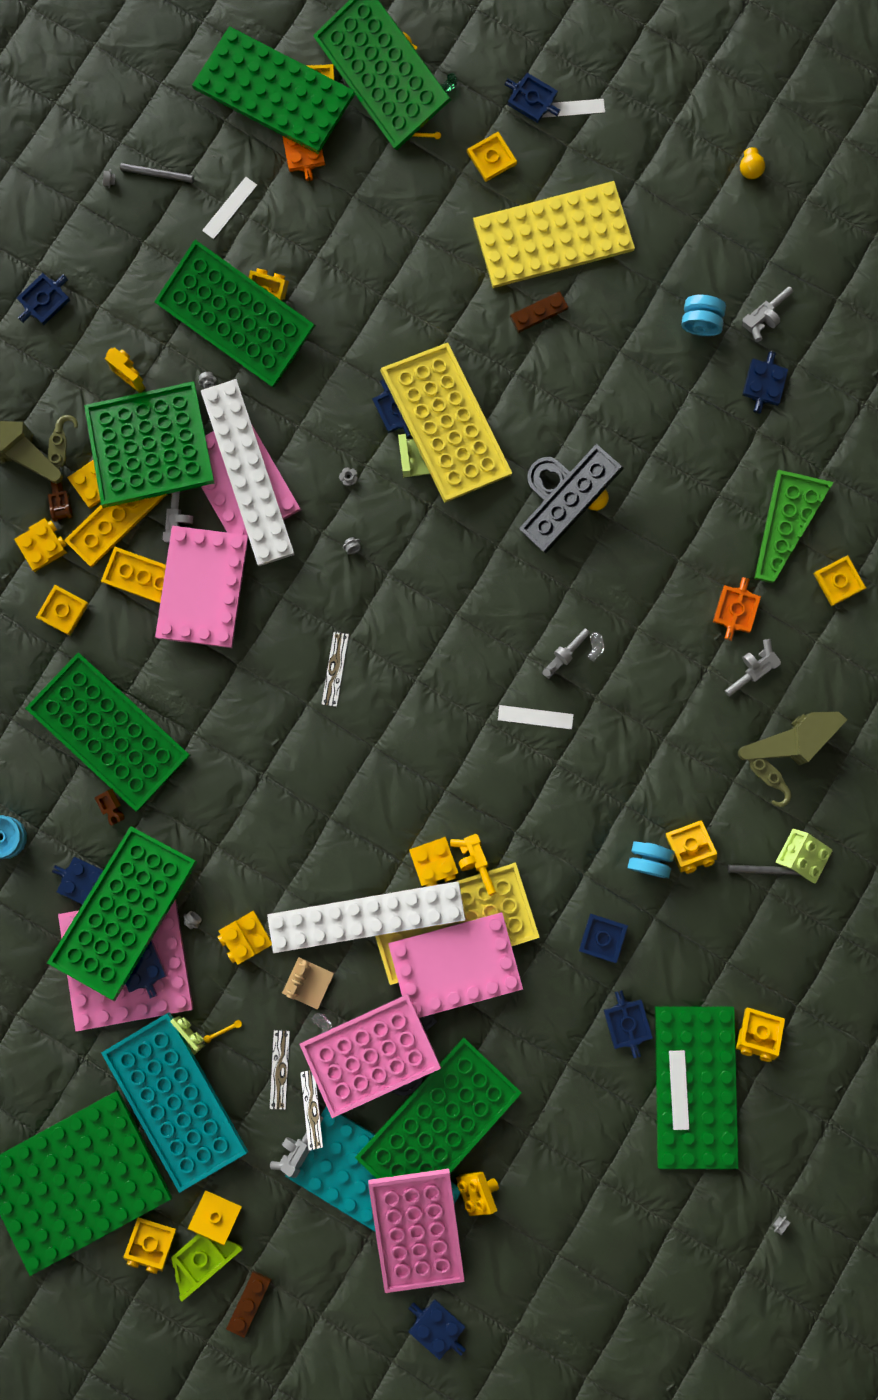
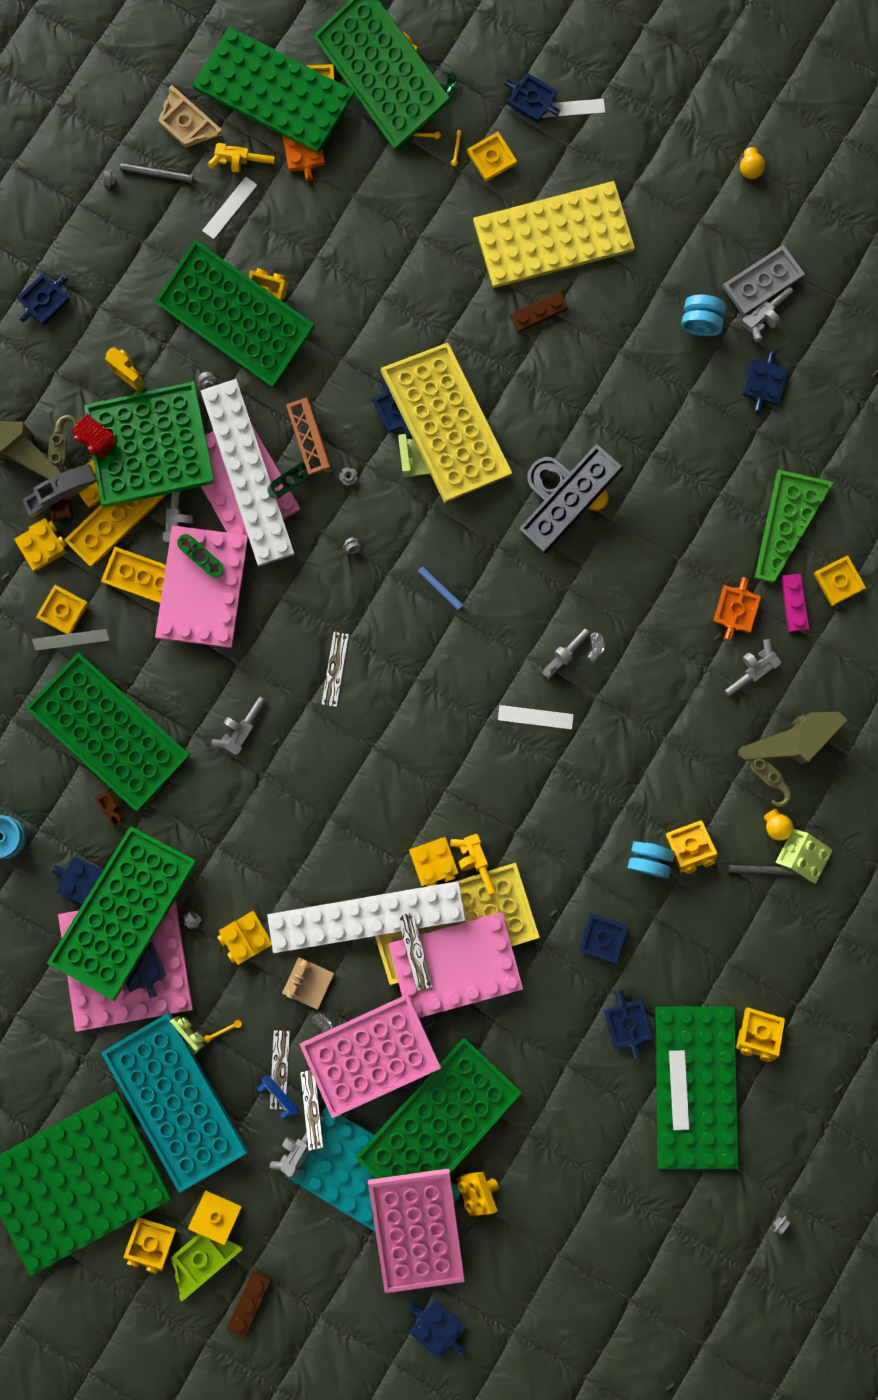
(59, 487): none -> dark grey slope
(70, 639): none -> white sticker
(94, 436): none -> red brick
(186, 121): none -> tan wing
(186, 550): none -> green beam
(236, 156): none -> yellow piece
(240, 729): none -> light grey piece
(287, 487): none -> dark green beam
(288, 1105): none -> blue piece
(316, 436): none -> nougat fence
(414, 951): none -> sticker
(440, 588): none -> medium blue bar
(454, 162): none -> yellow hinge
(763, 280): none -> light grey plate
(778, 825): none -> yellow piece
(794, 603): none -> dark pink plate

